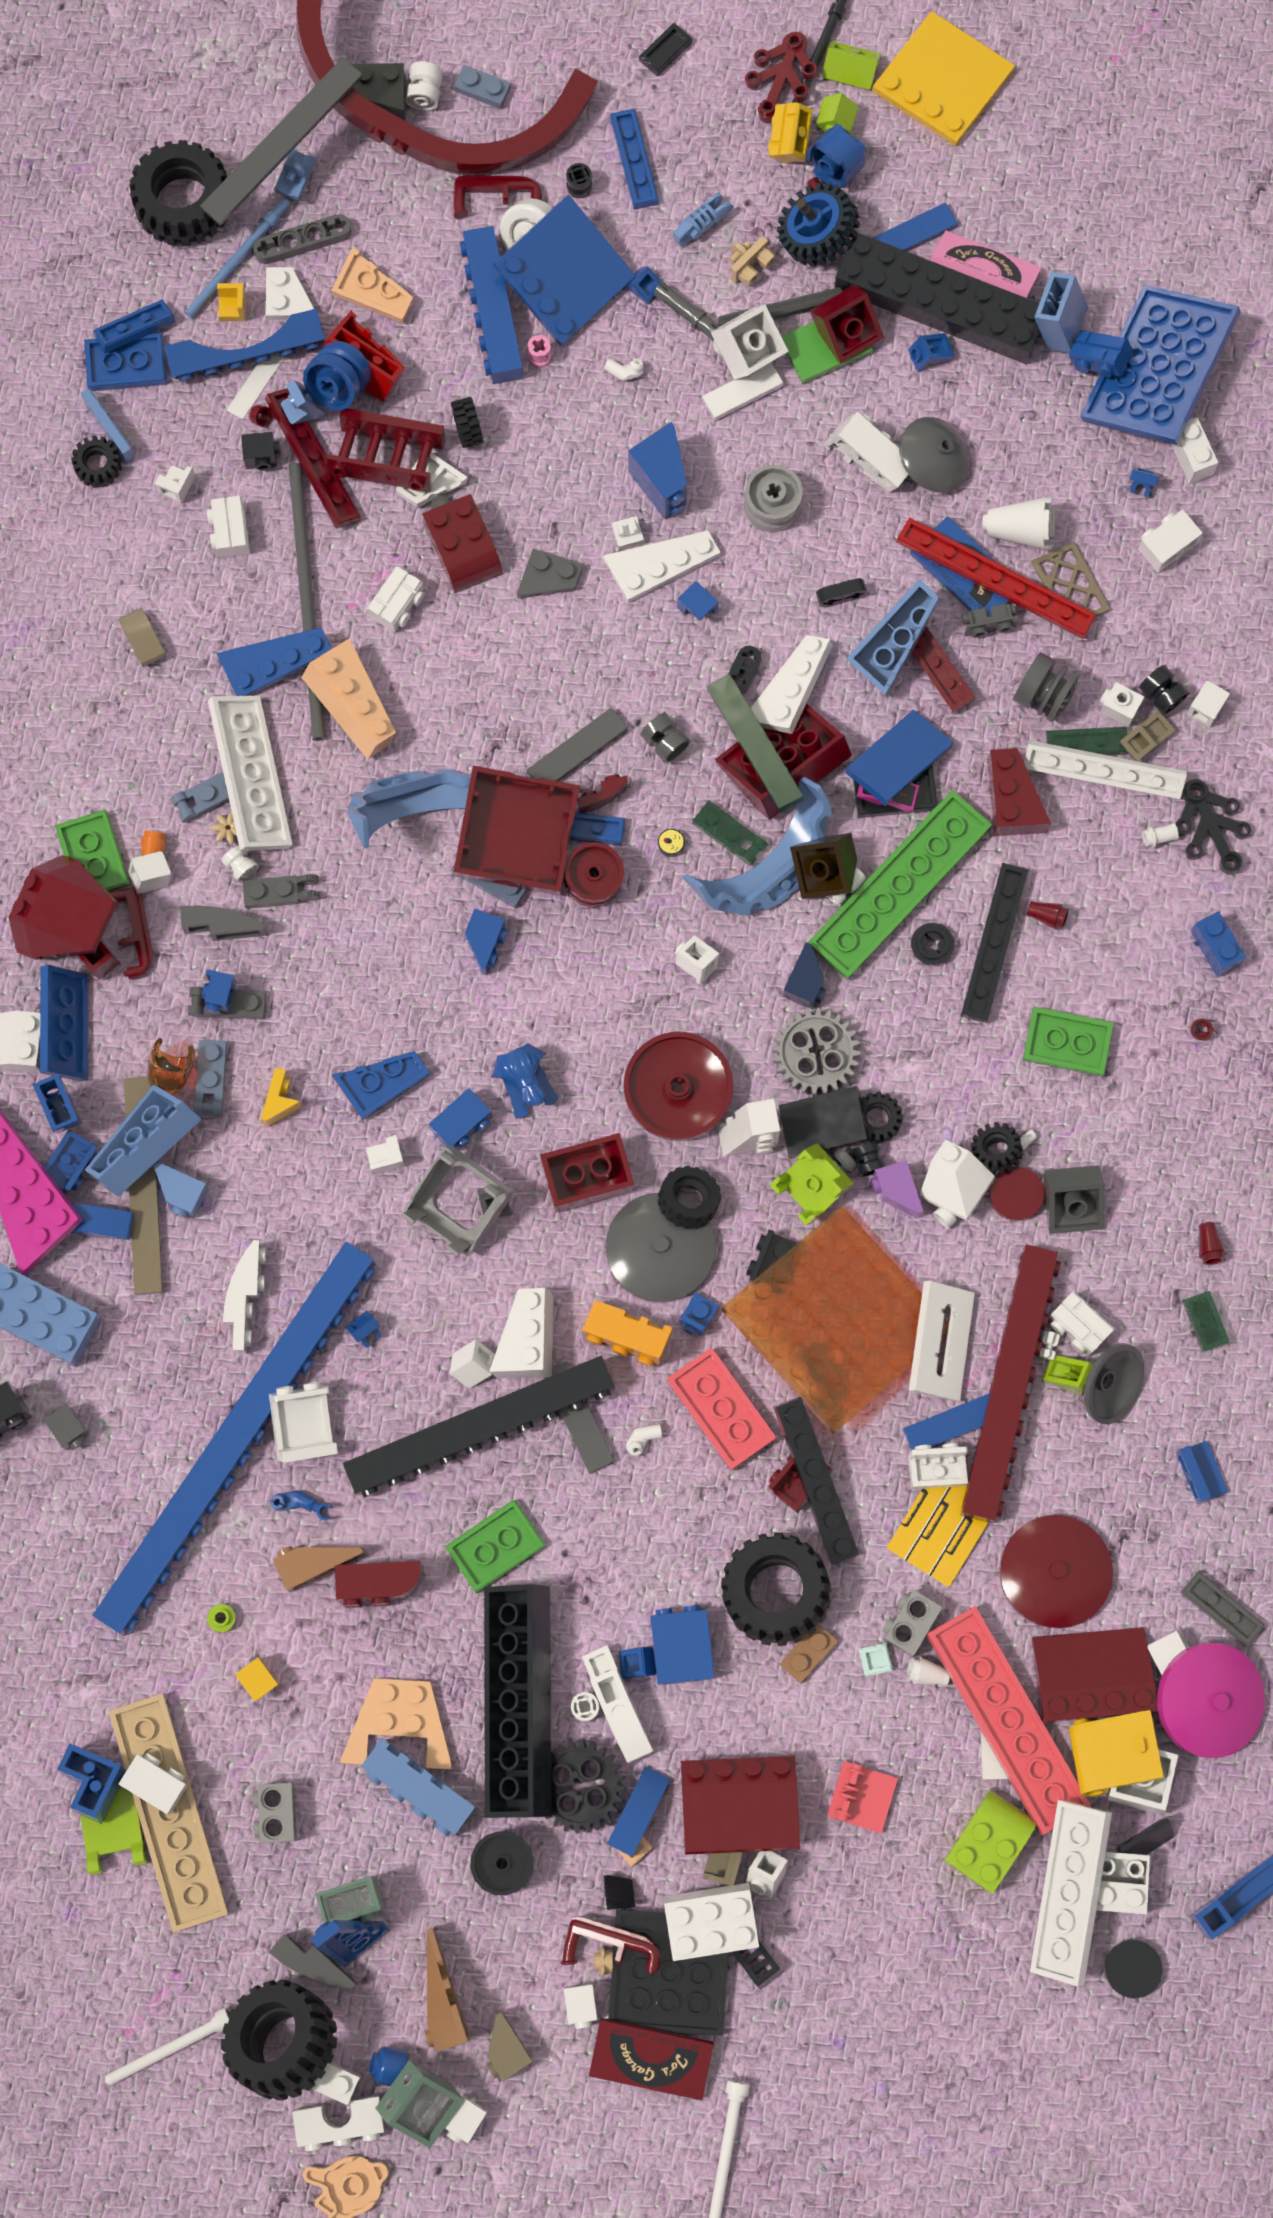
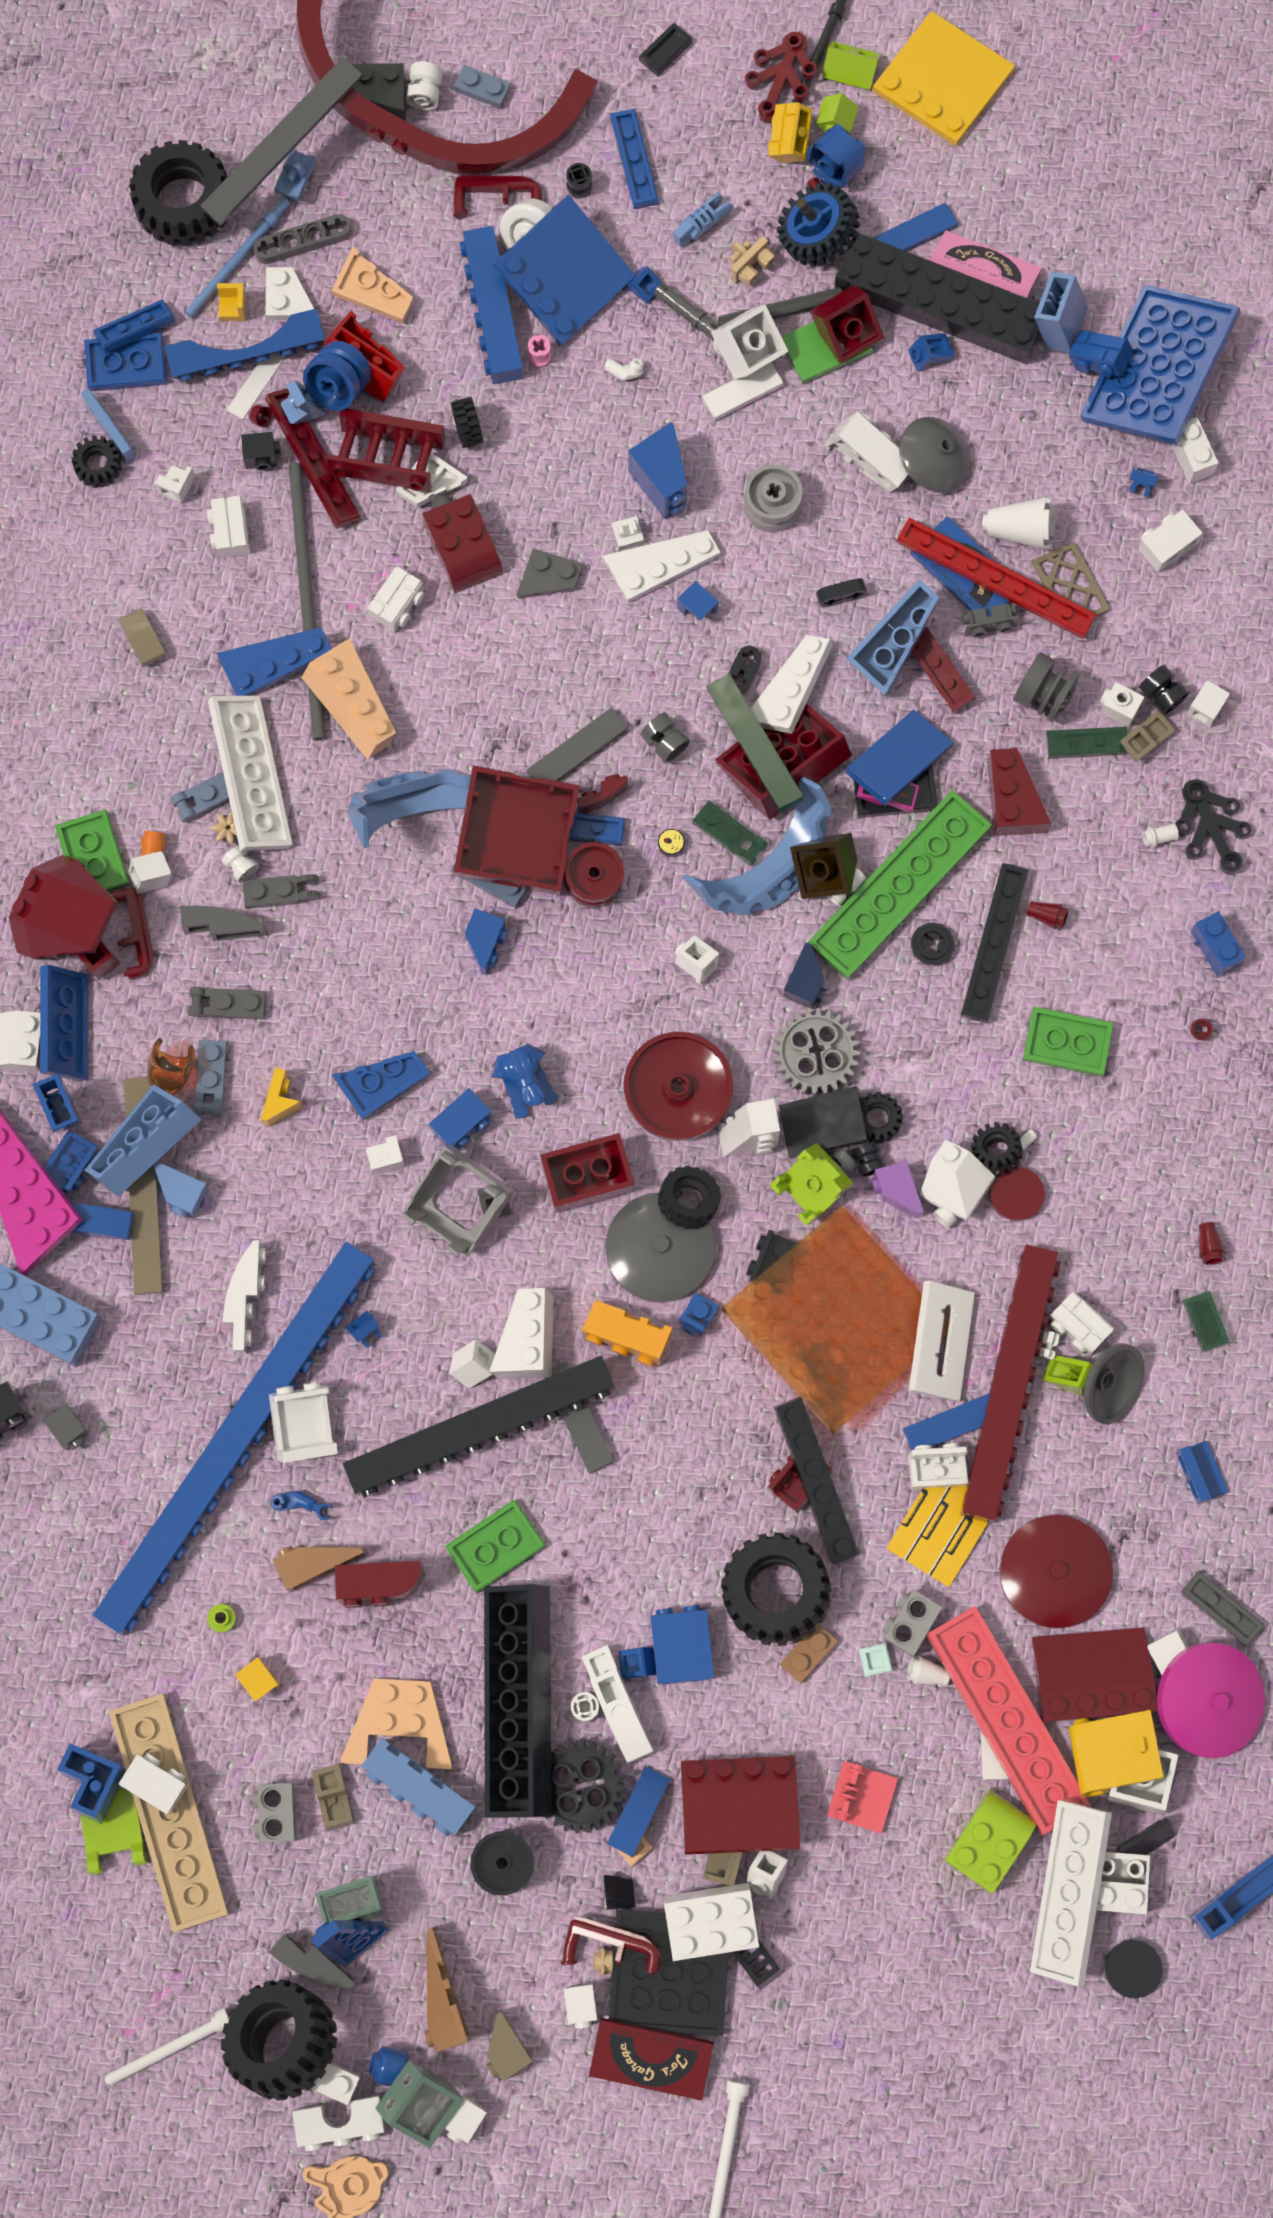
(218, 991): blue brick -> none
(332, 1797): none -> dark tan slope
(640, 1436): white arm -> none
(721, 1408): coral plate -> none
(1074, 1199): dark grey slope -> none
(1104, 769): white plate -> none

